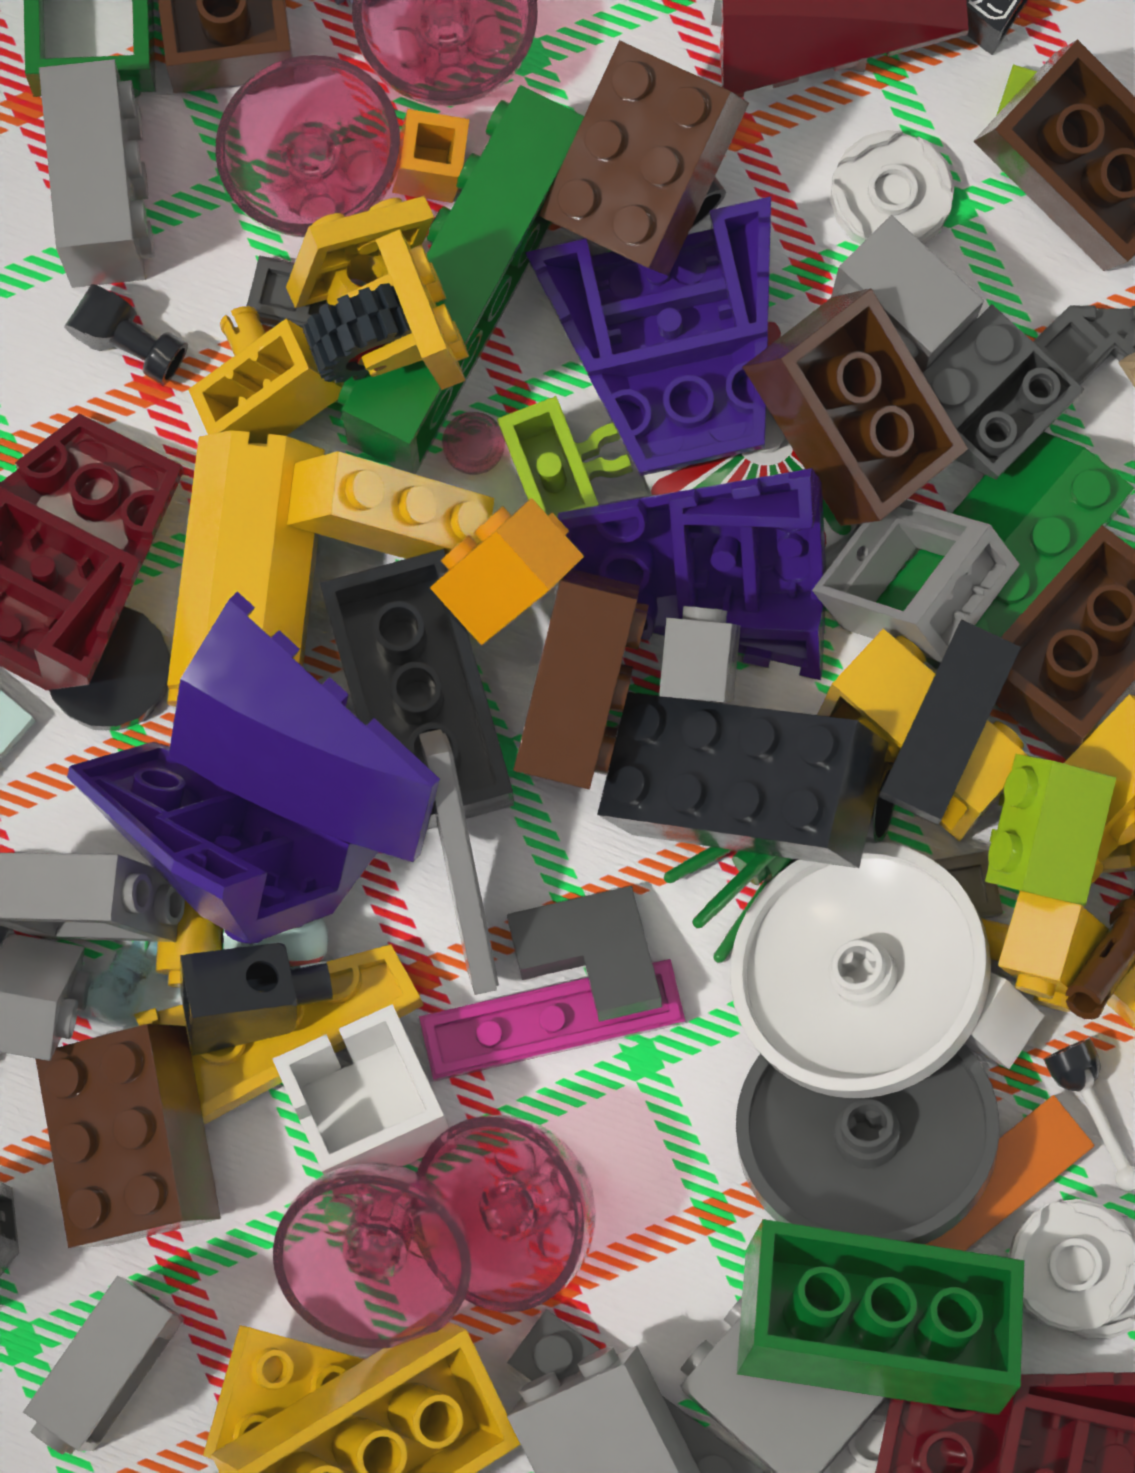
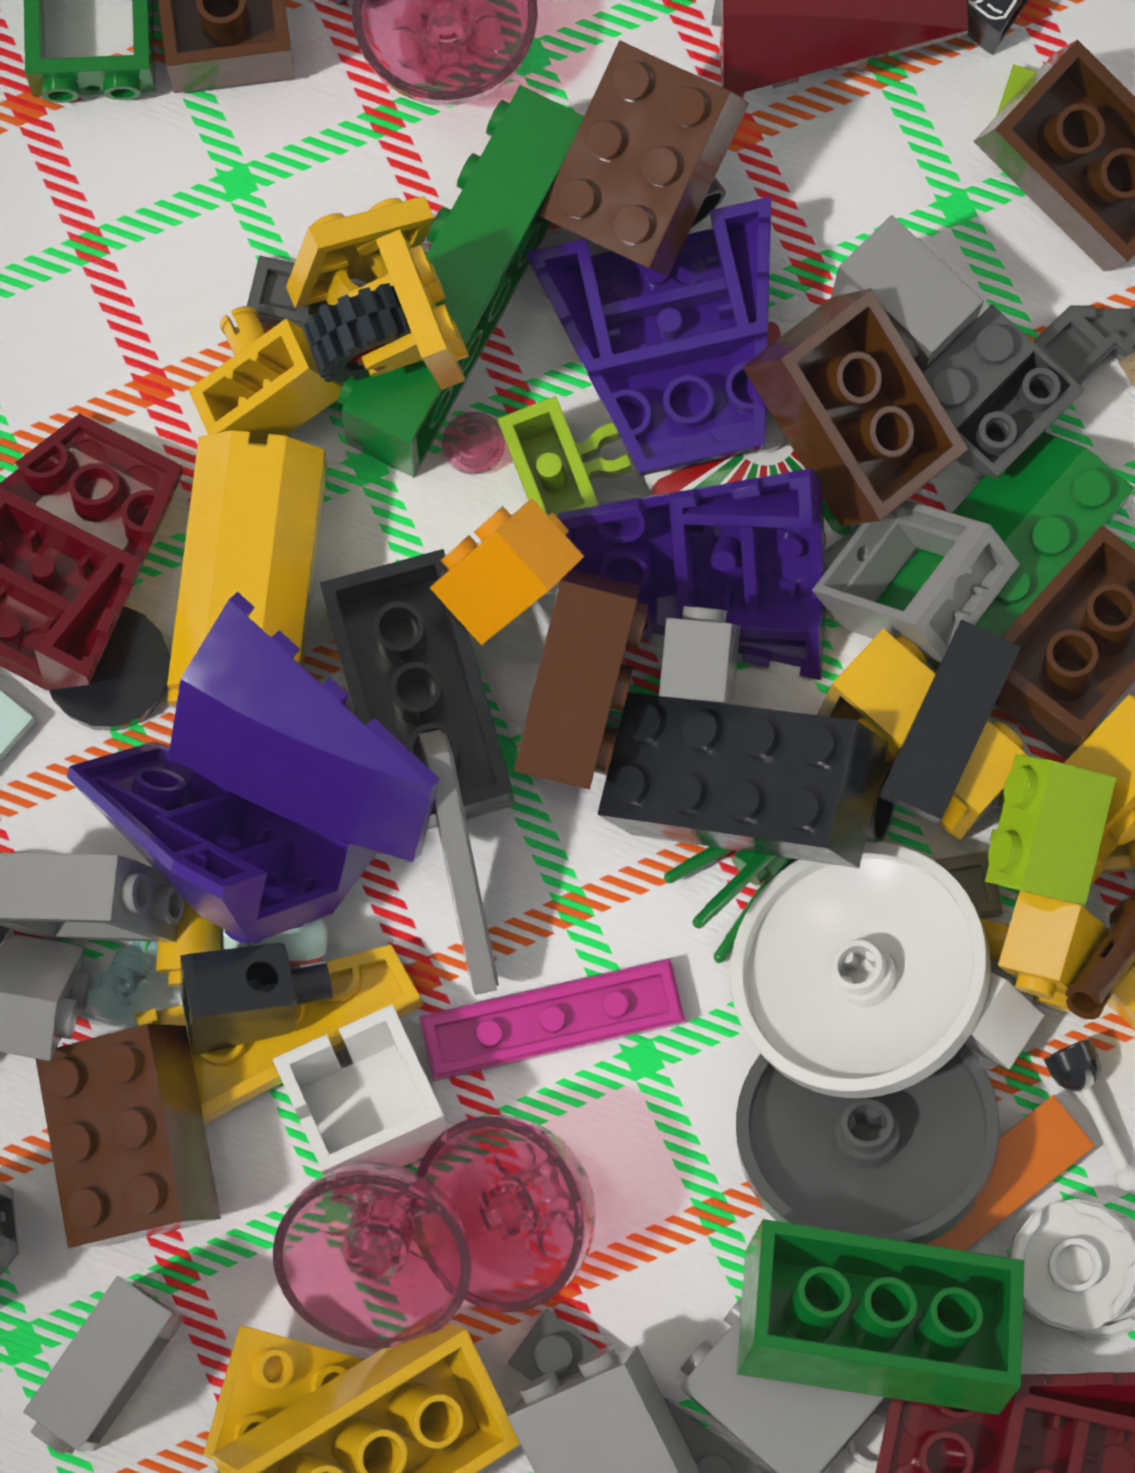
(96, 173): light grey brick -> none
(107, 321): black leg -> none
(295, 121): clear pink piece -> none
(382, 506): yellow brick -> none
(431, 155): light orange brick -> none
(596, 933): dark grey tile -> none
(893, 177): white tile -> none

